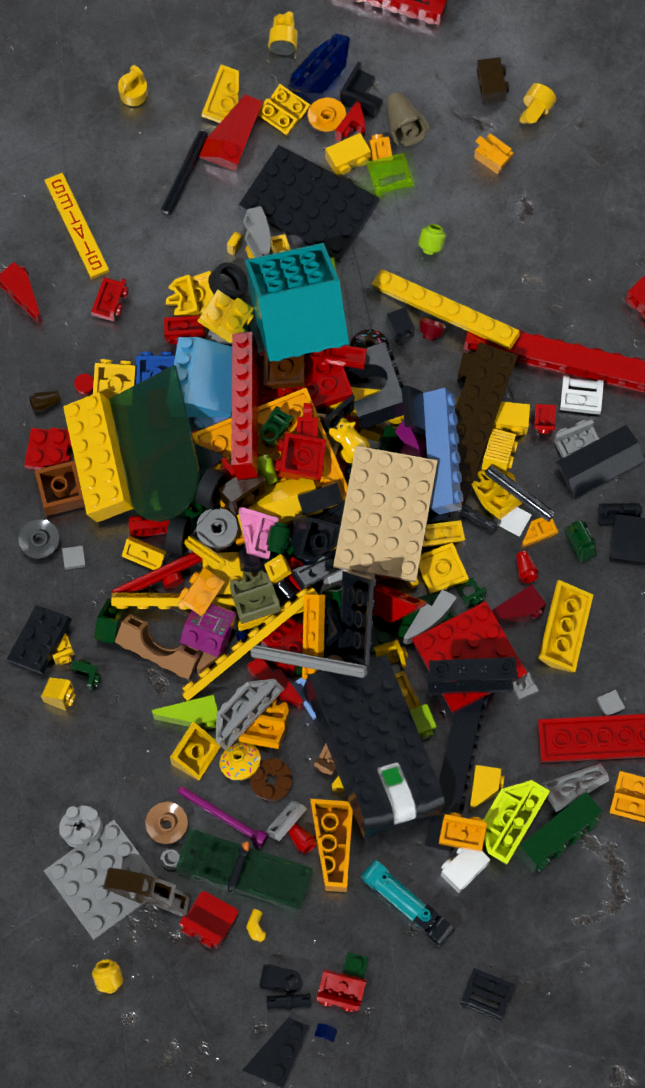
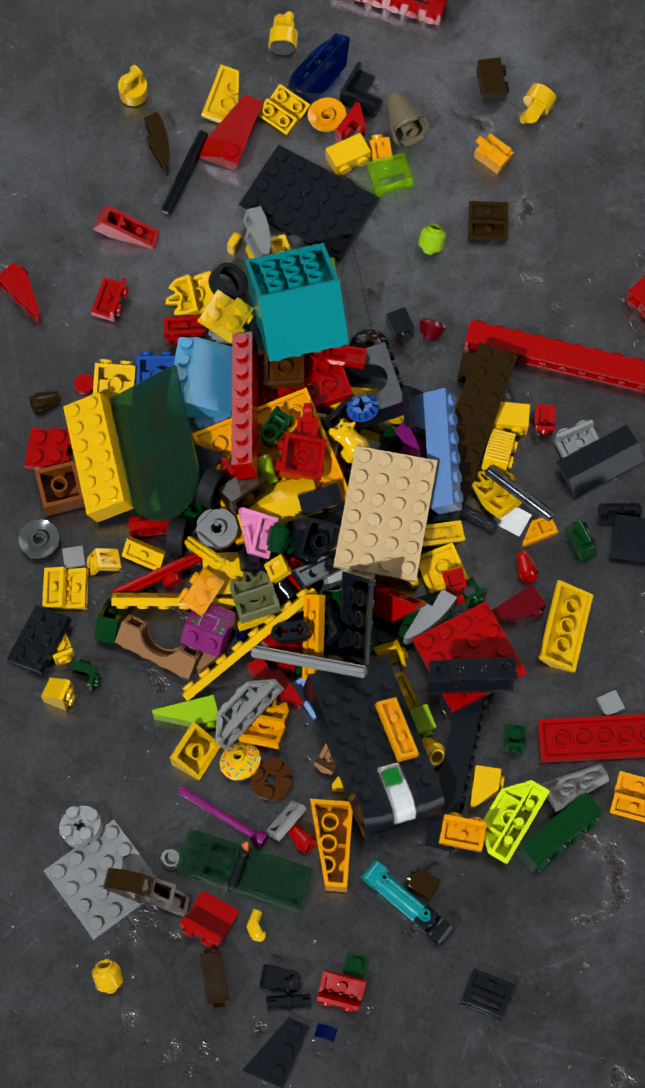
(65, 588): none -> yellow slope
(76, 226): yellow tile -> none
(103, 560): none -> yellow bracket
(125, 228): none -> red slope
(158, 141): none -> dark brown slope
(166, 812): medium nougat dish -> none
(214, 979): none -> dark brown slope
(291, 629): none -> black beam
(370, 409): none -> blue gear
(397, 729): none -> light orange tile
(422, 883): none -> dark brown brick
(435, 751): none -> yellow head
(446, 309): yellow plate -> none
(454, 581): none -> red plate
(464, 868): white brick -> none
(488, 220): none -> dark brown slope
(514, 739): none -> dark green bracket
(525, 687): light grey tile -> none
(581, 400): white plate -> none

